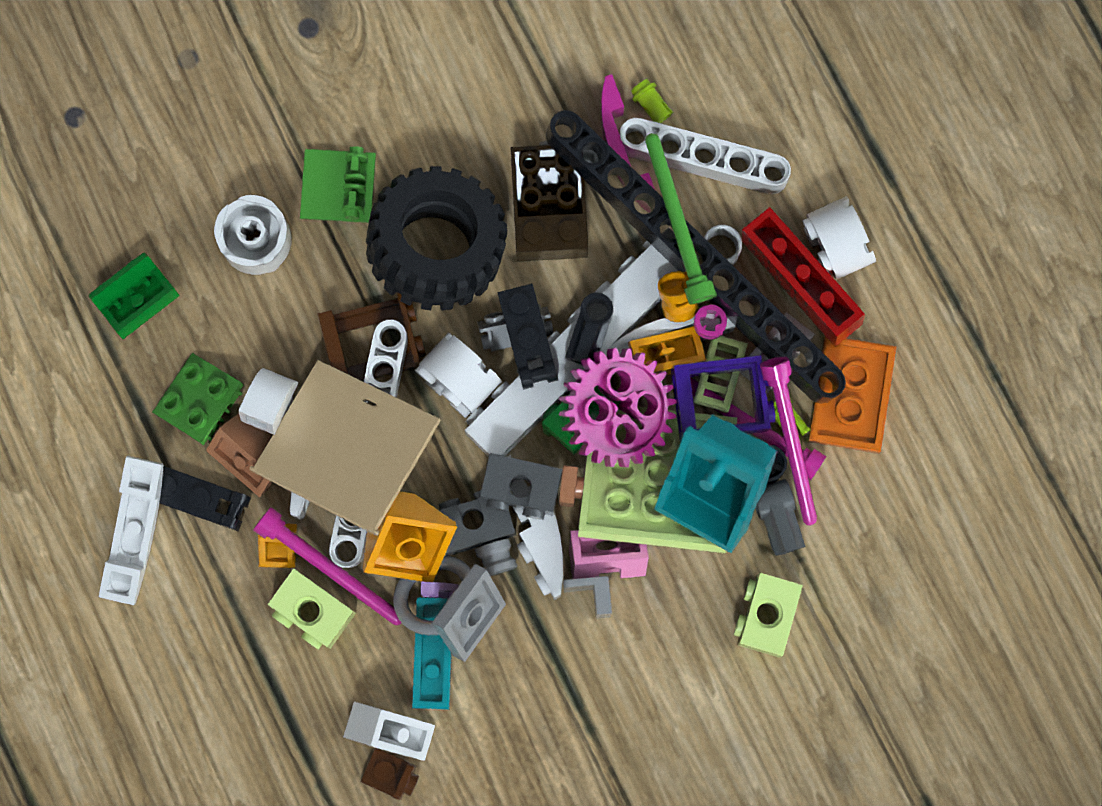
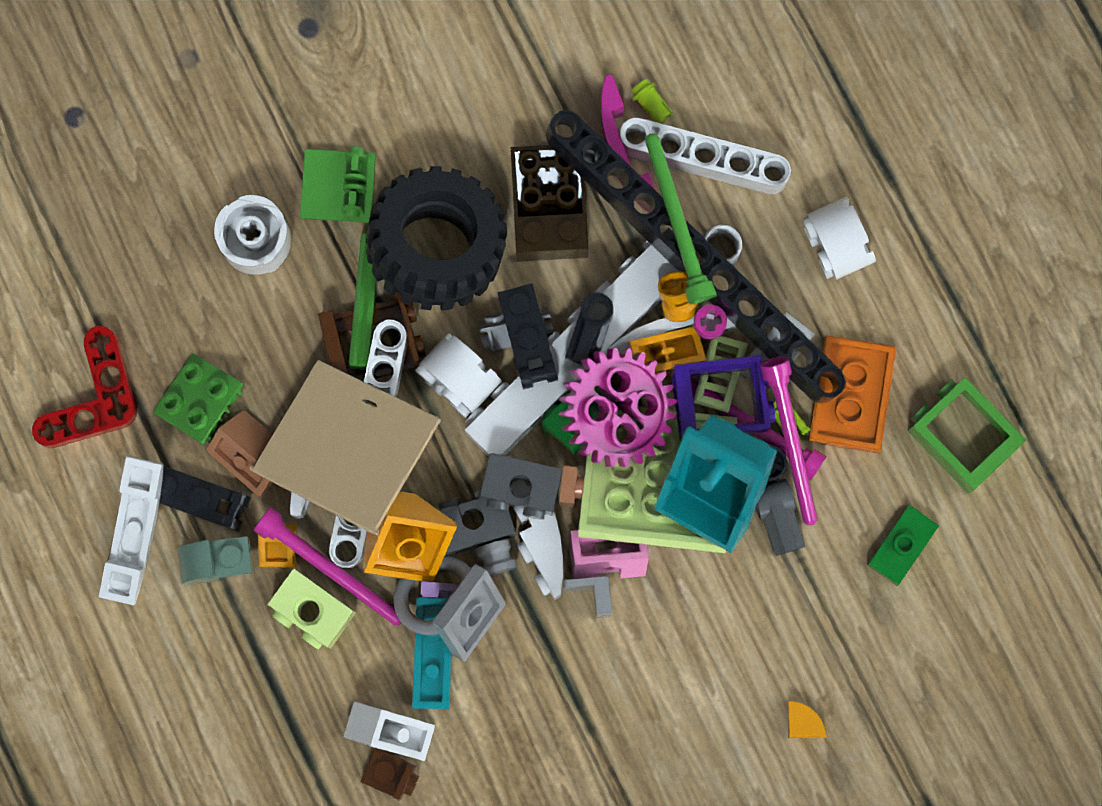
(101, 407): none -> red beam
(133, 295): green bracket -> none
(213, 560): none -> sand green brick
(267, 400): white brick -> none
(363, 311): none -> bright green axle
(784, 598): yellowish green brick -> none
(802, 277): red brick -> none
(804, 722): none -> light orange tile
(903, 545): none -> green plate
(967, 480): none -> bright green window

